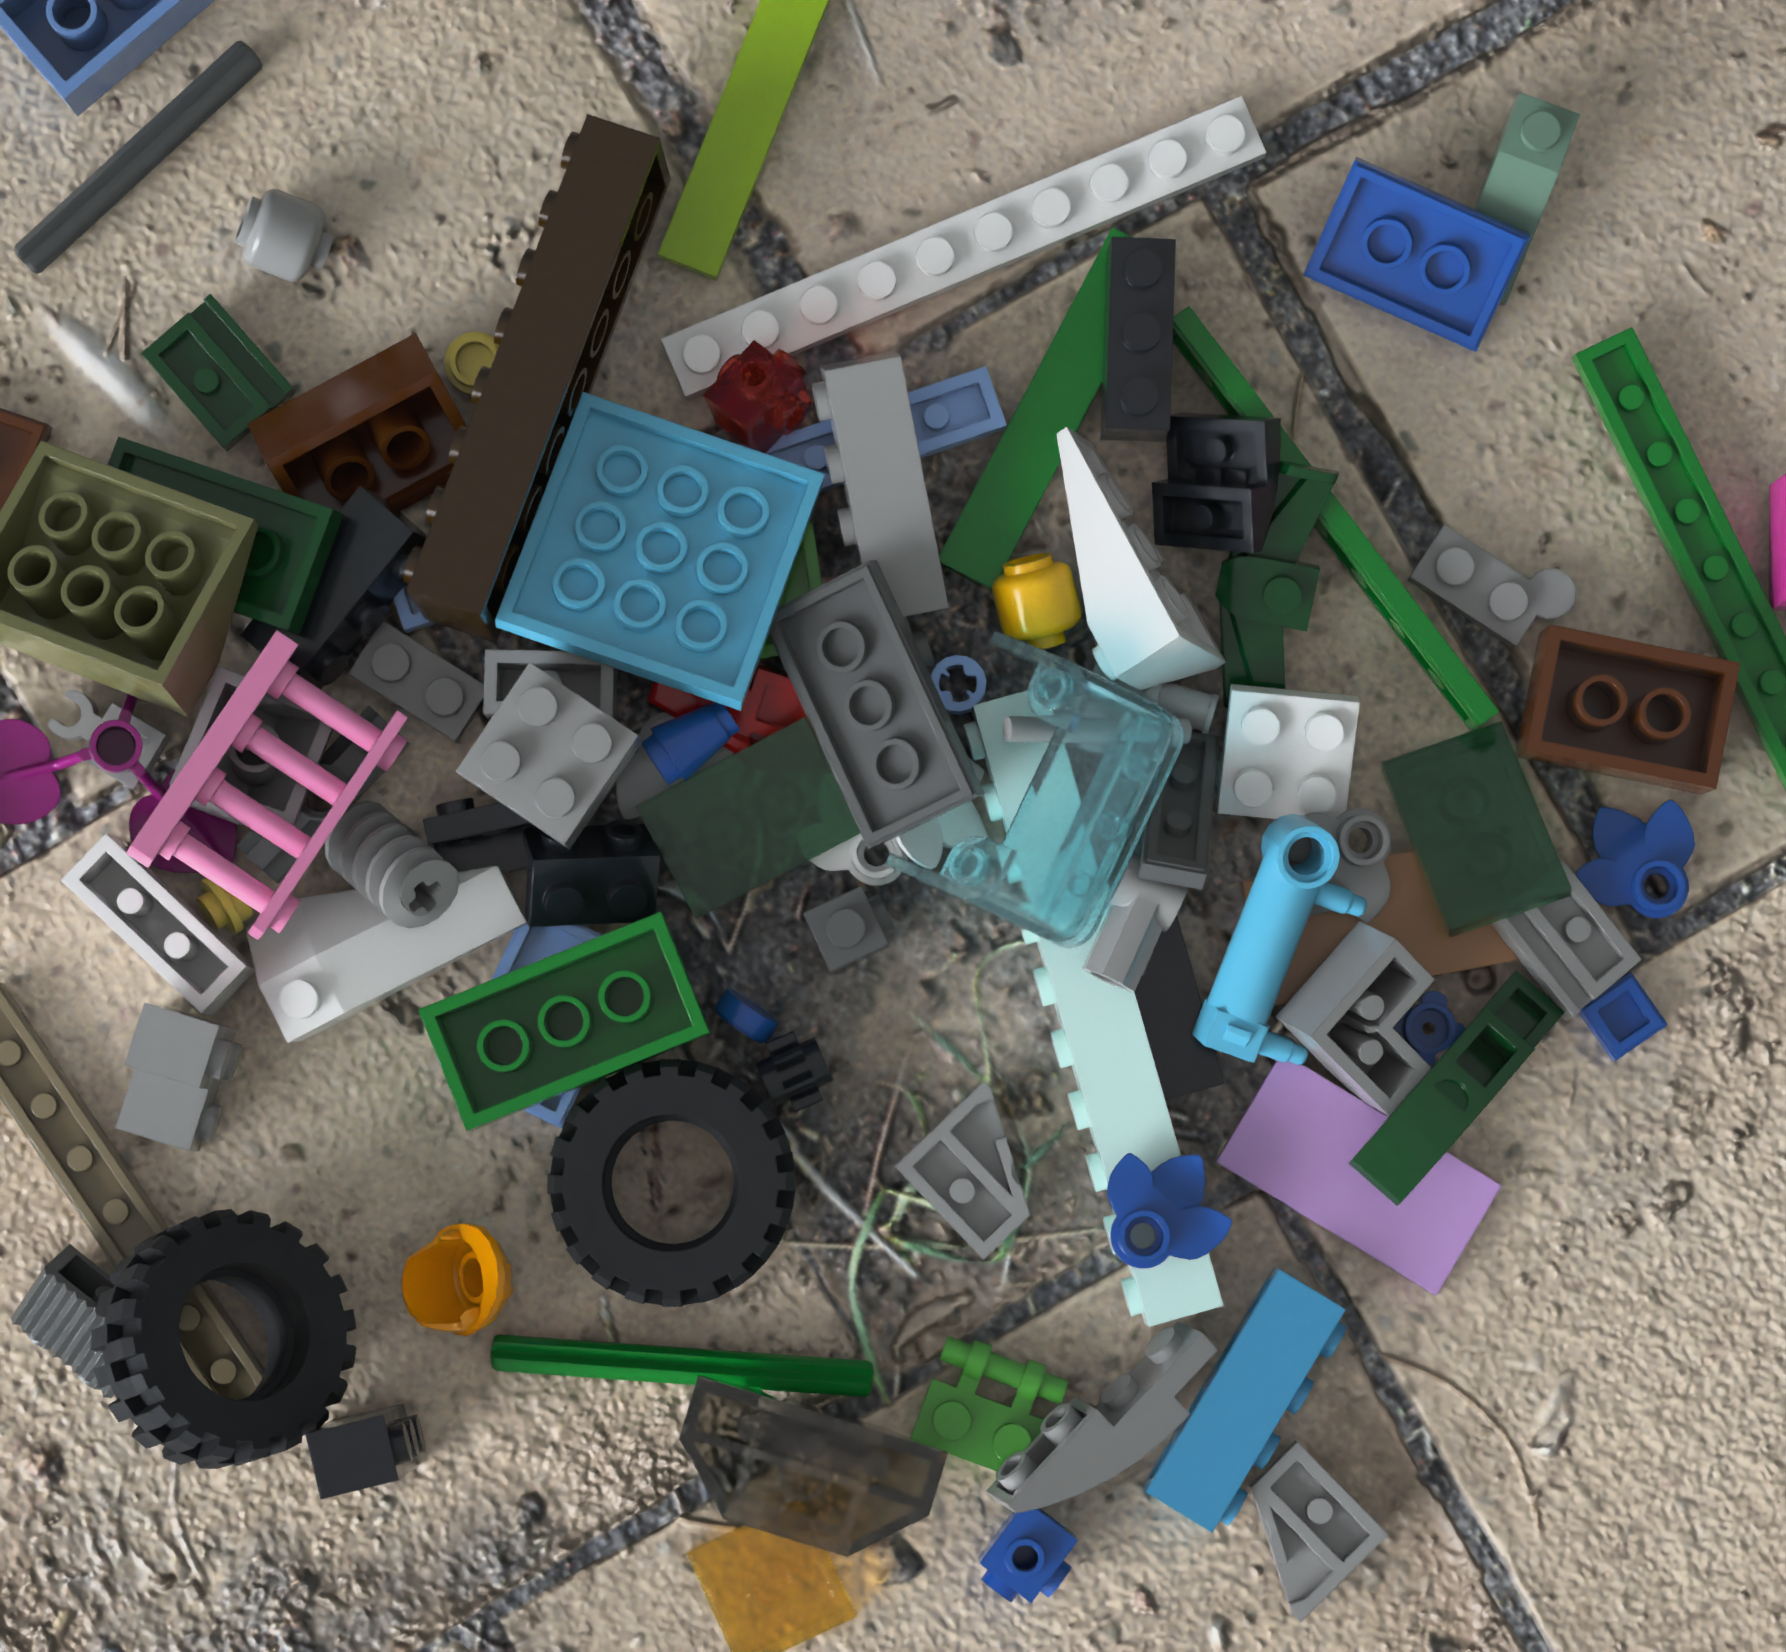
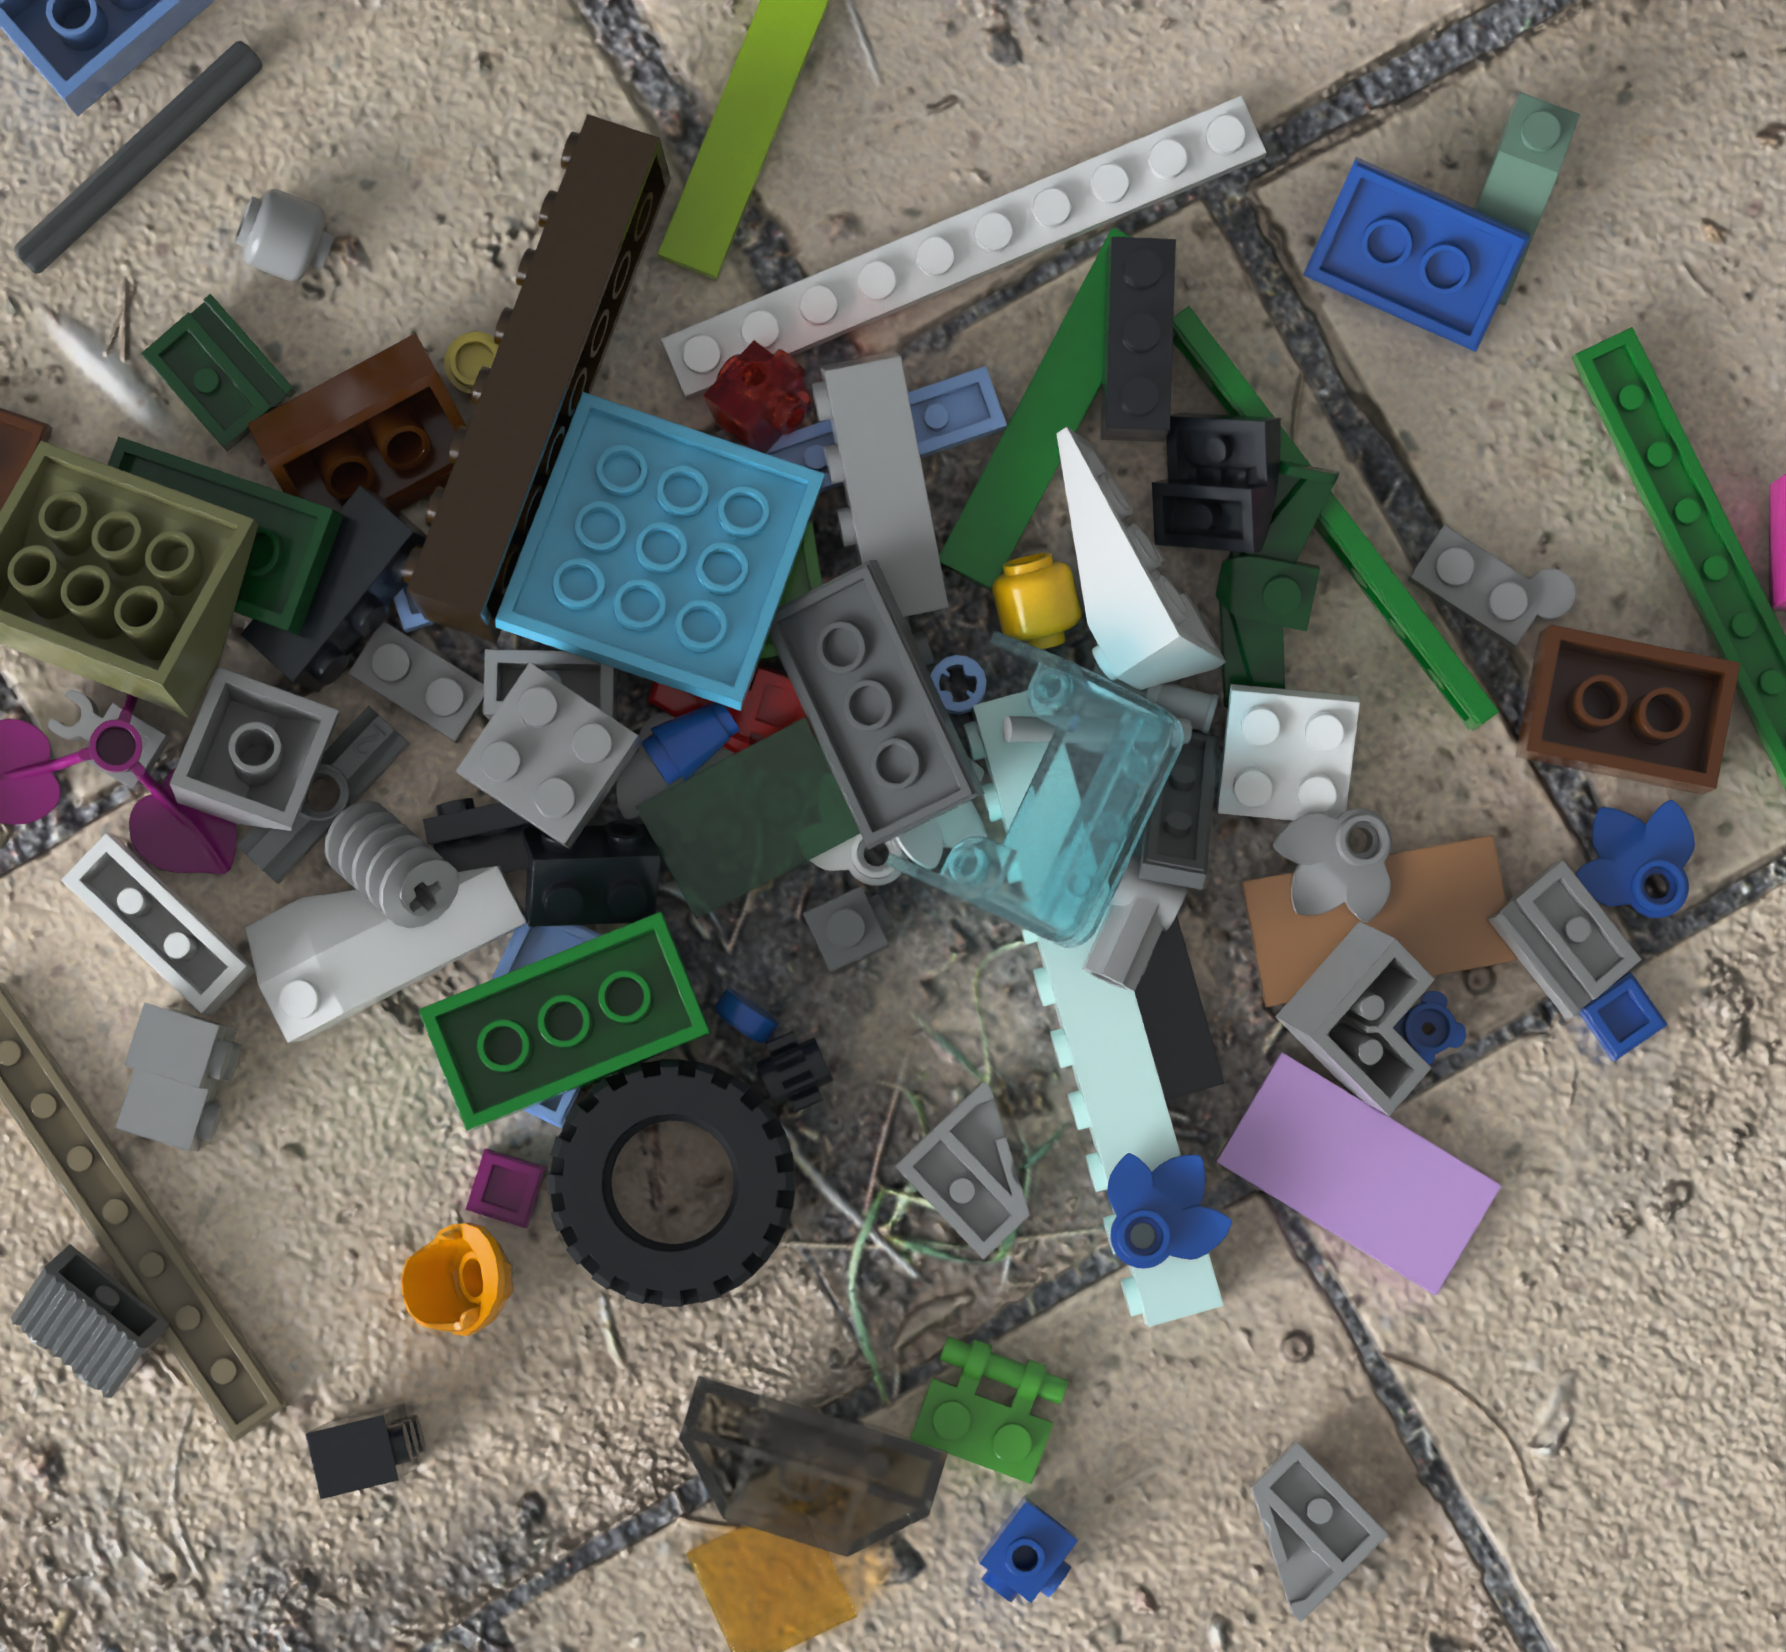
(205, 783): bright pink fence -> none
(222, 907): light yellow plate -> none
(301, 1323): black tyre -> none
(506, 1188): none -> magenta tile
(680, 1365): green axle -> none
(1091, 1444): light grey slope -> none
(1244, 1400): dark azure brick -> none
(1266, 941): medium azure piece -> none
(1456, 1088): dark green slope -> none
(1476, 829): clear green tile -> none

